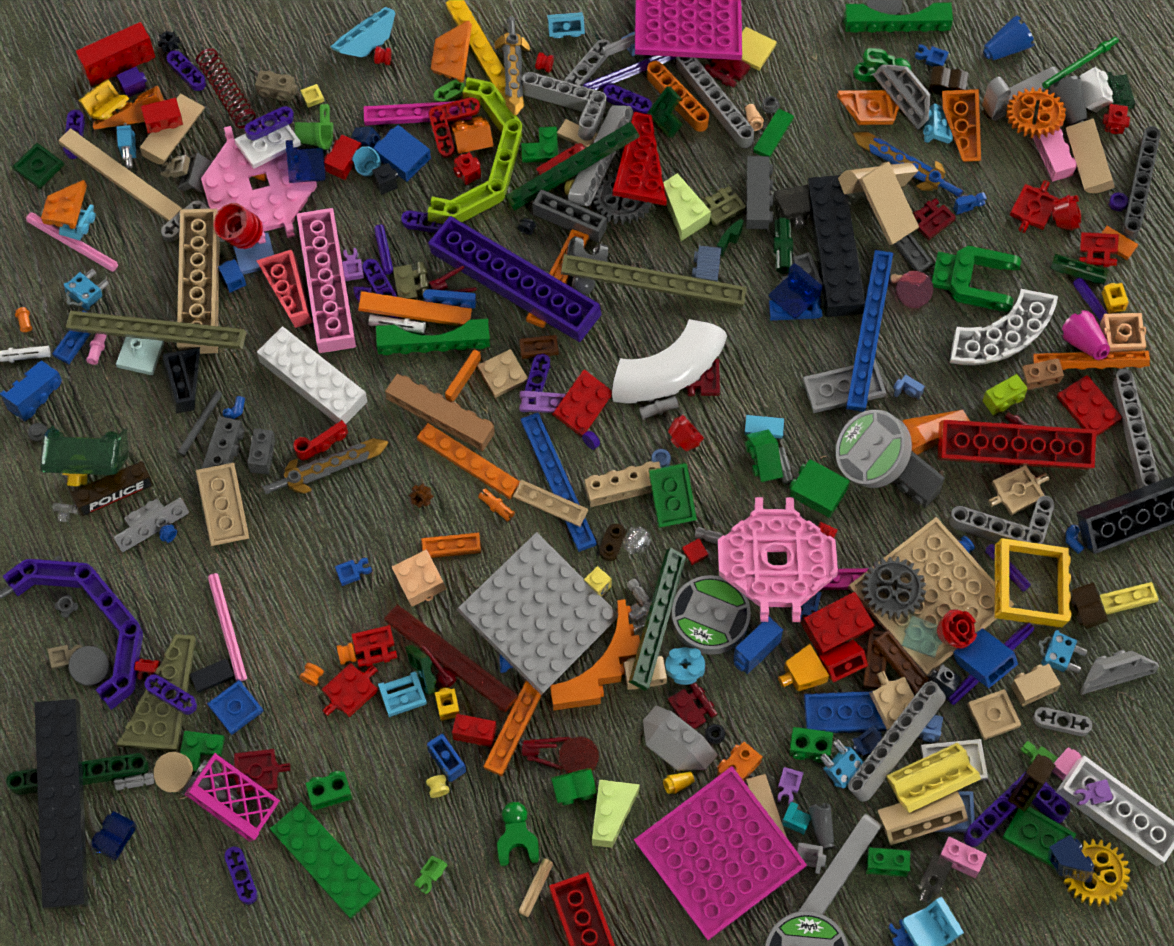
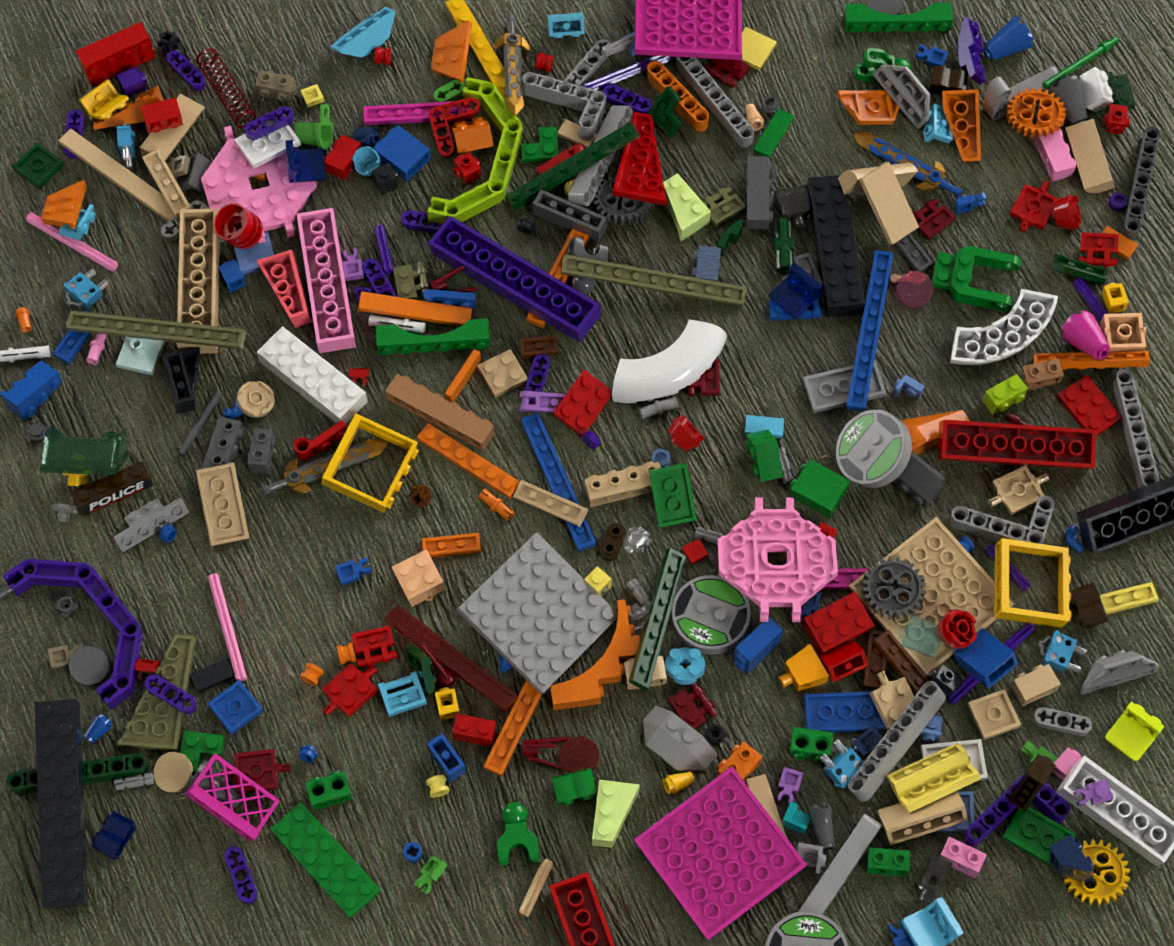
(98, 727): none -> blue cone
(166, 182): none -> tan tile
(255, 399): none -> tan tile
(308, 753): none -> blue plate
(360, 373): none -> red tile
(380, 431): none -> yellow window
(416, 846): none -> blue bush
(969, 49): none -> dark purple slope
(1134, 731): none -> neon yellow bracket

